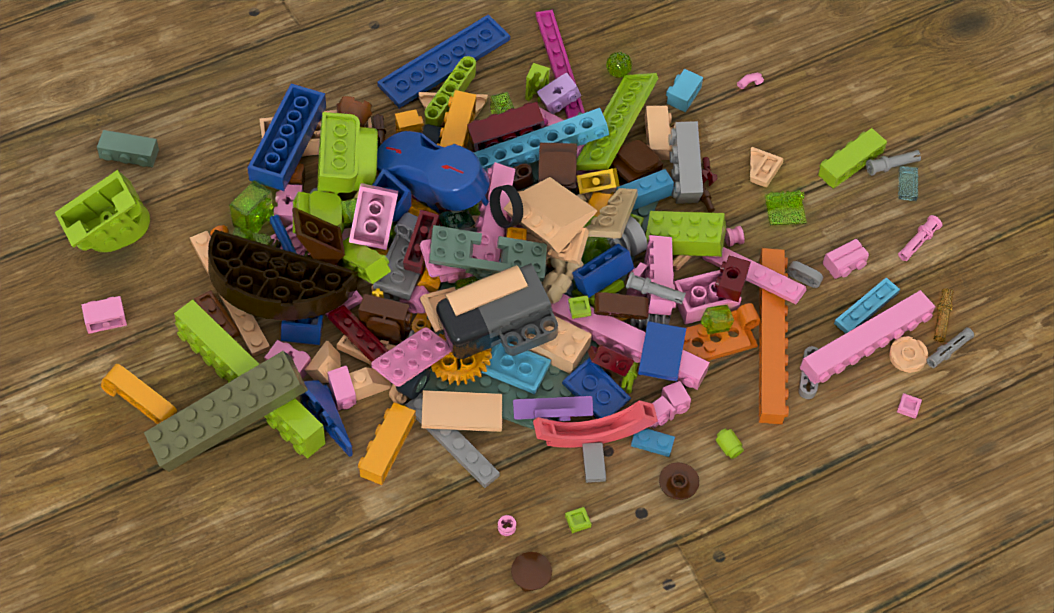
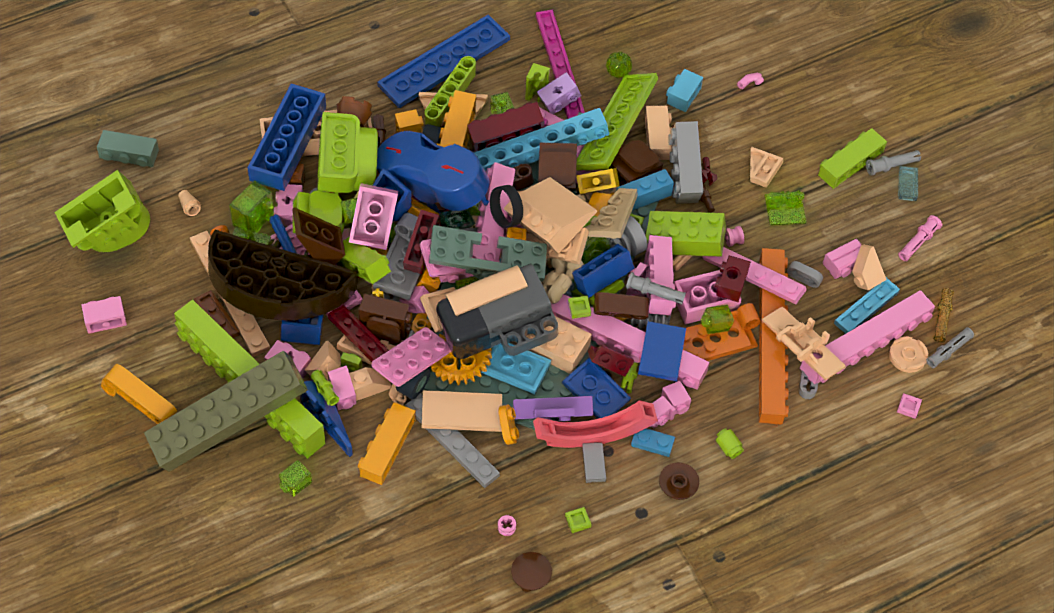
(189, 203): none -> light nougat cone
(295, 478): none -> clear neon green brick
(324, 387): none -> lime pin
(352, 361): none -> lime plate
(509, 430): none -> light orange plate
(807, 342): none -> light nougat piece
(867, 268): none -> light nougat slope

